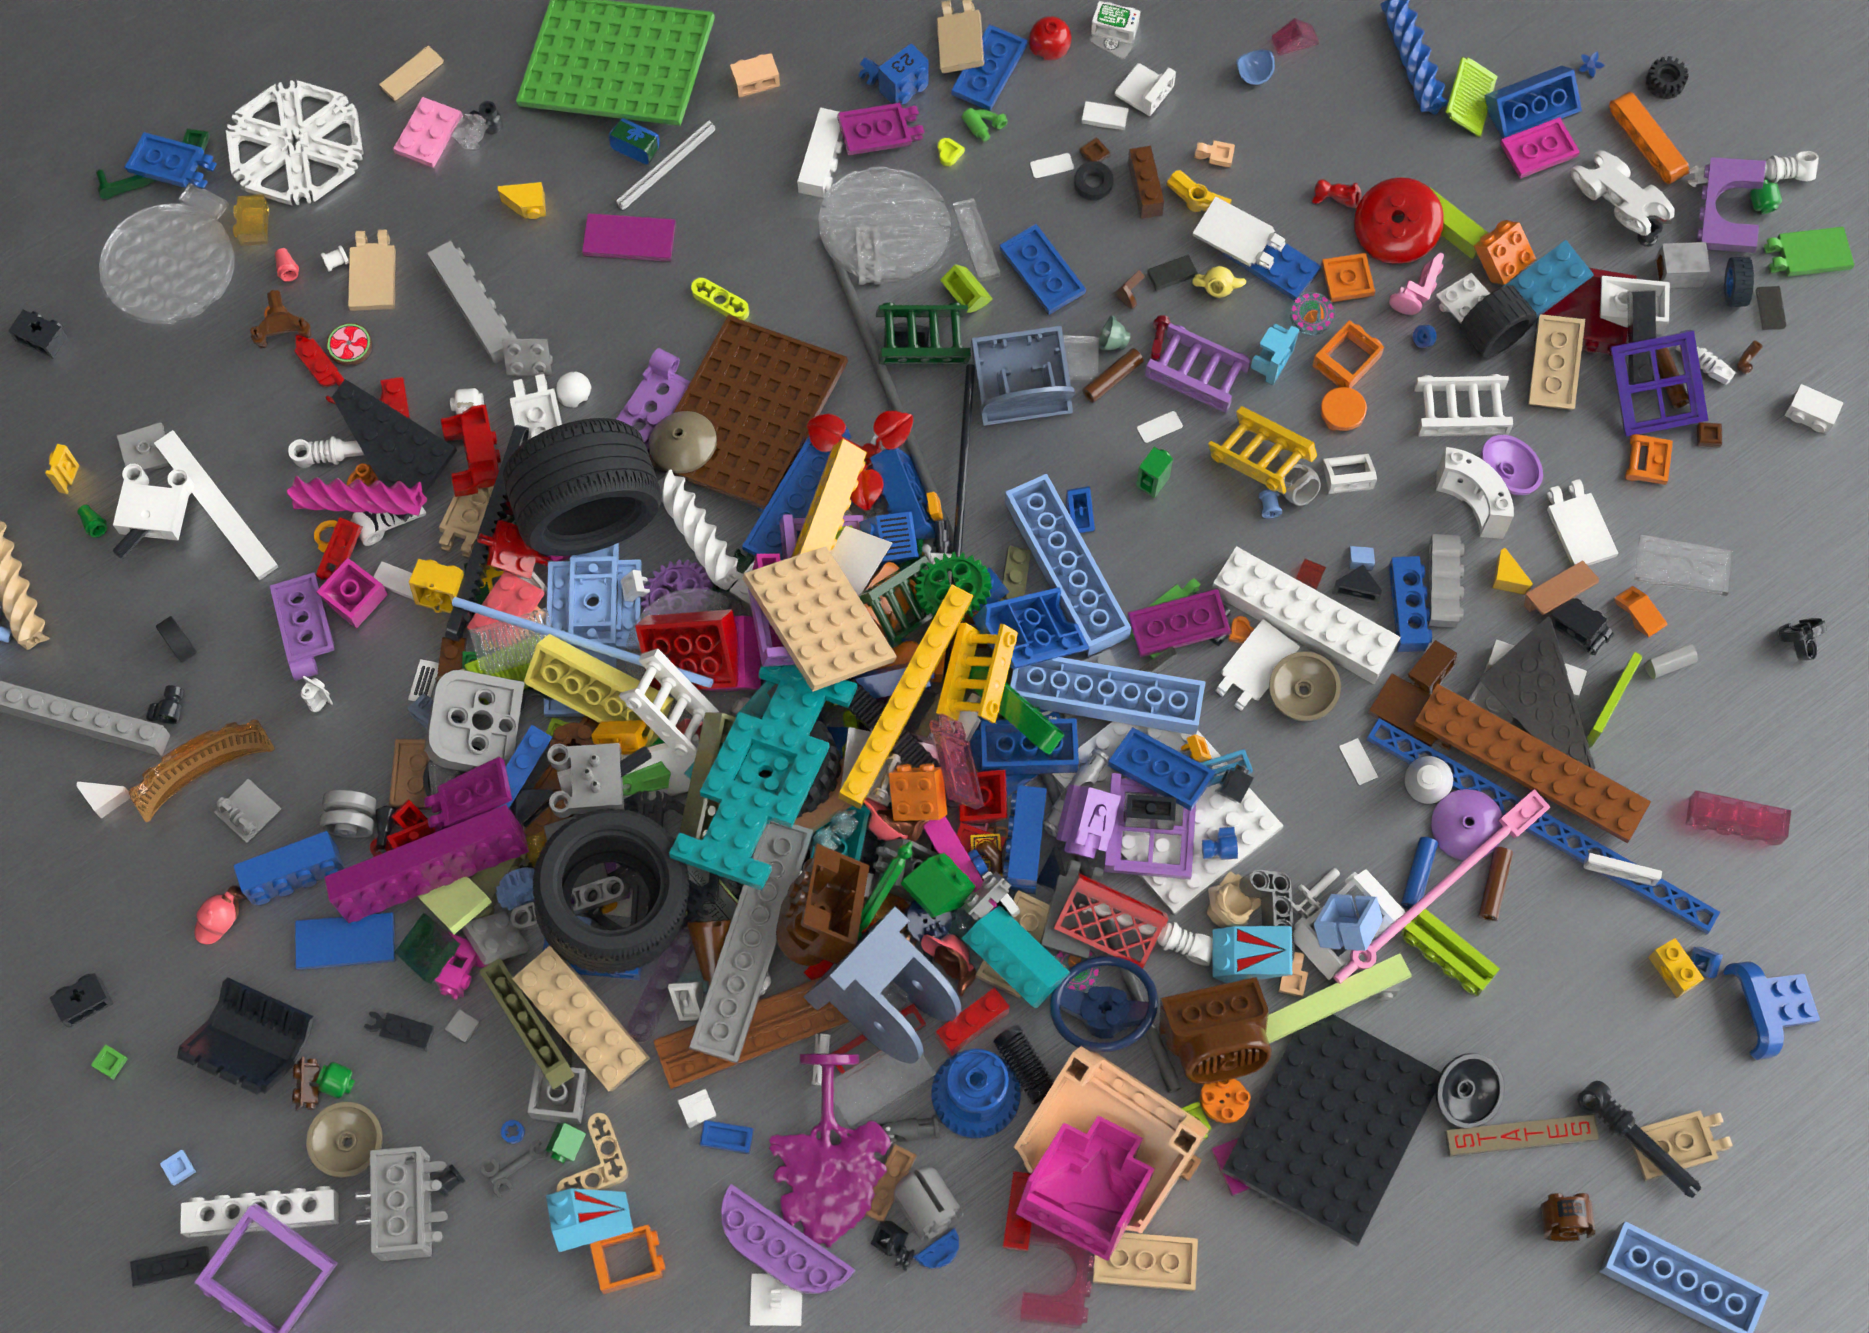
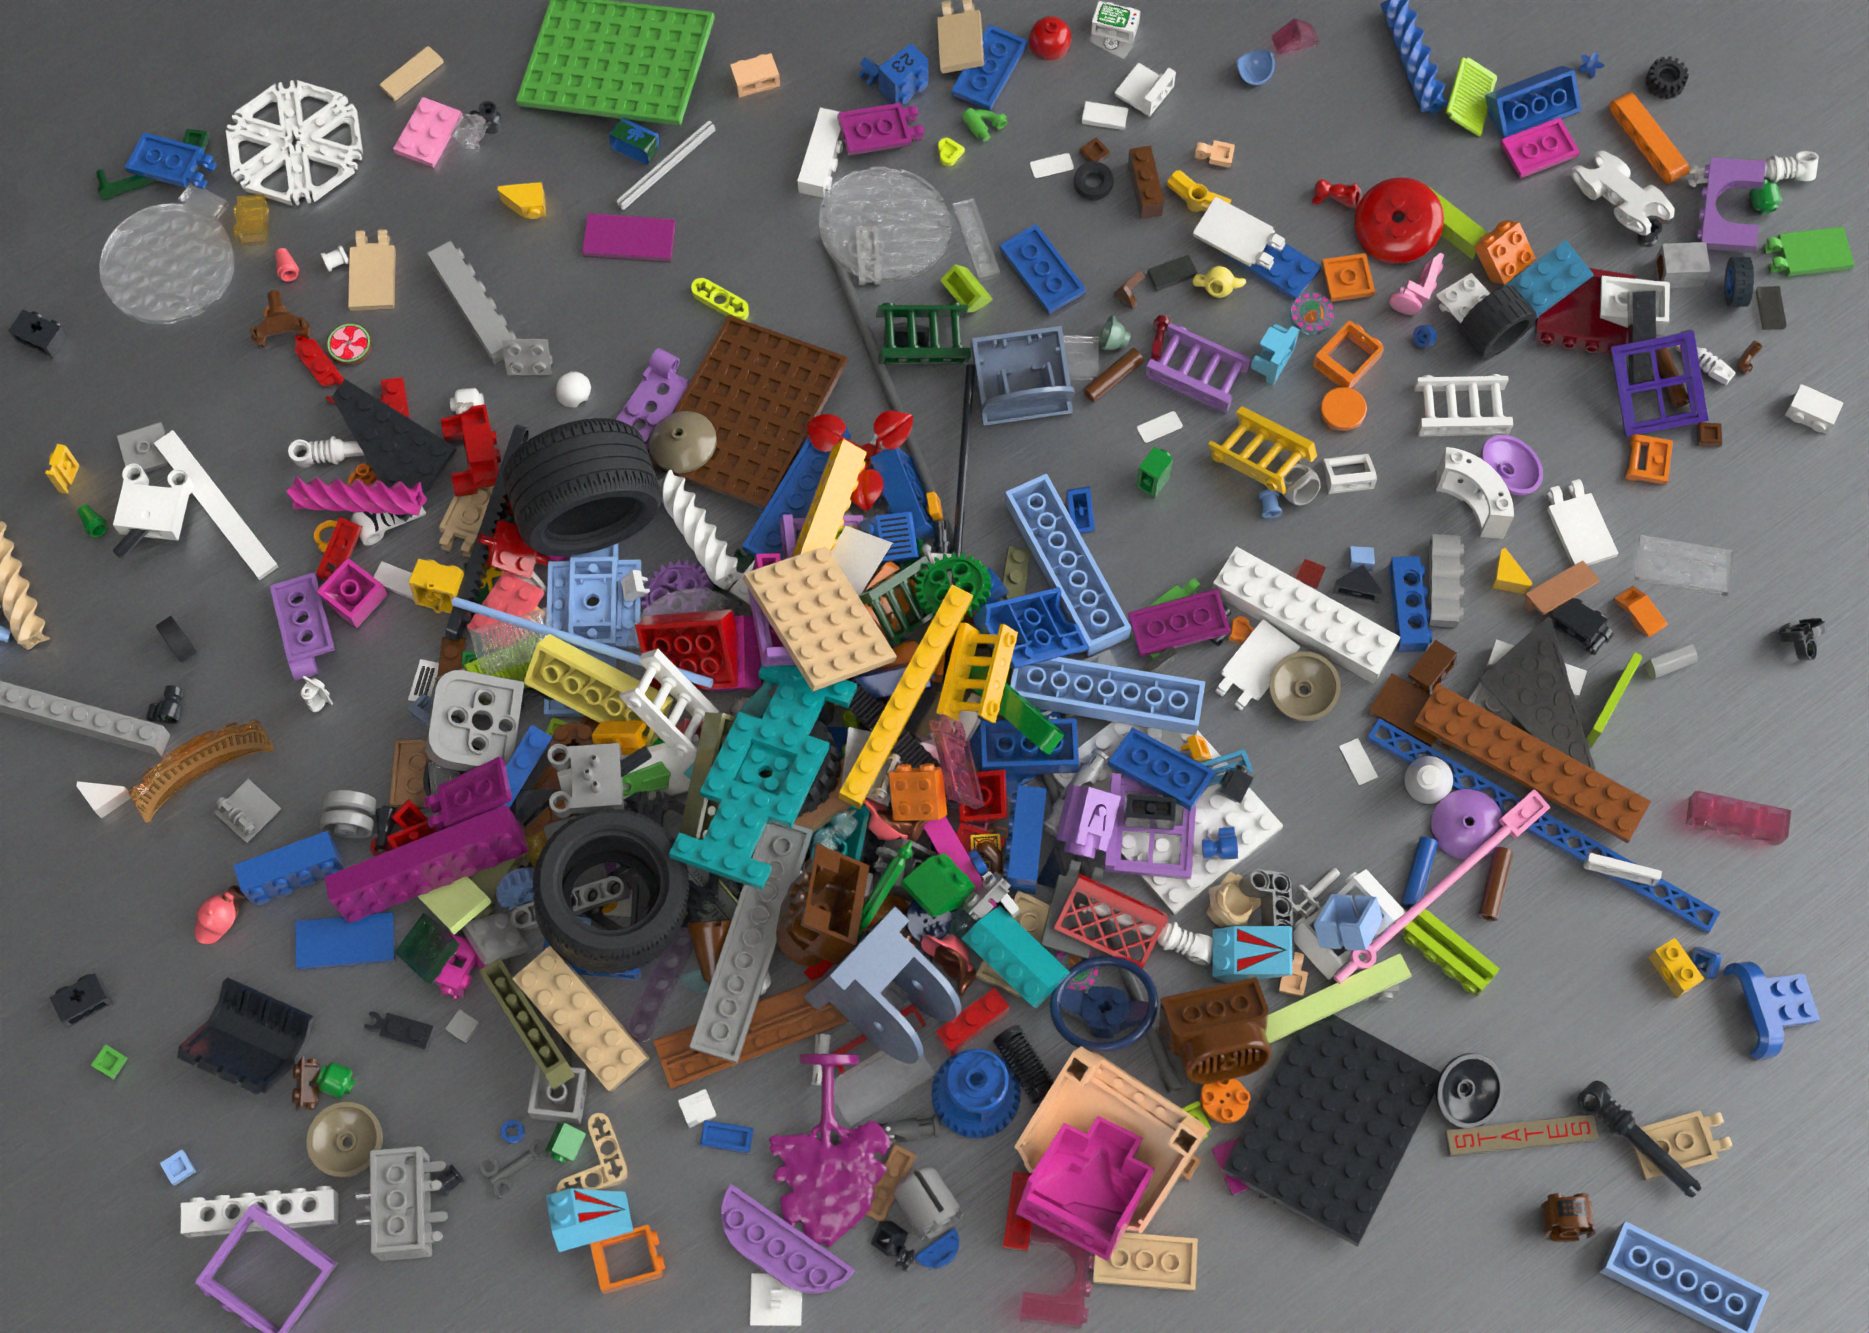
(169, 1266): black tile -> none
(535, 410): white tile -> none
(687, 999): white slope -> none
(1556, 362): tan plate -> none

